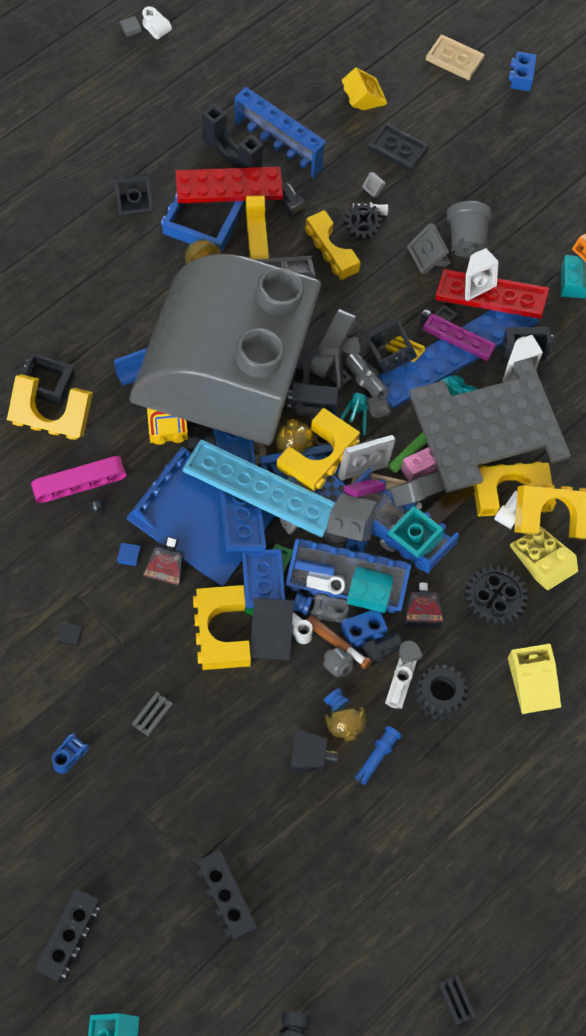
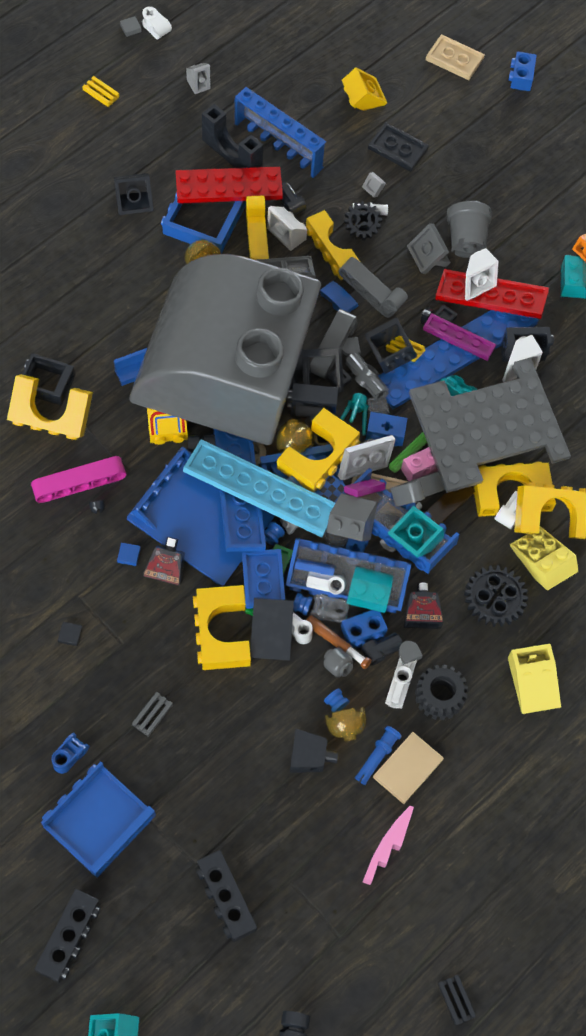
(97, 819): none -> blue panel
(103, 90): none -> yellow tile
(199, 77): none -> light grey slope
(273, 533): none -> blue wheel
(286, 227): none -> white slope
(338, 297): none -> blue slope
(371, 288): none -> dark grey beam
(392, 840): none -> bright pink slope
(393, 424): none -> blue brick
(408, 768): none -> tan tile

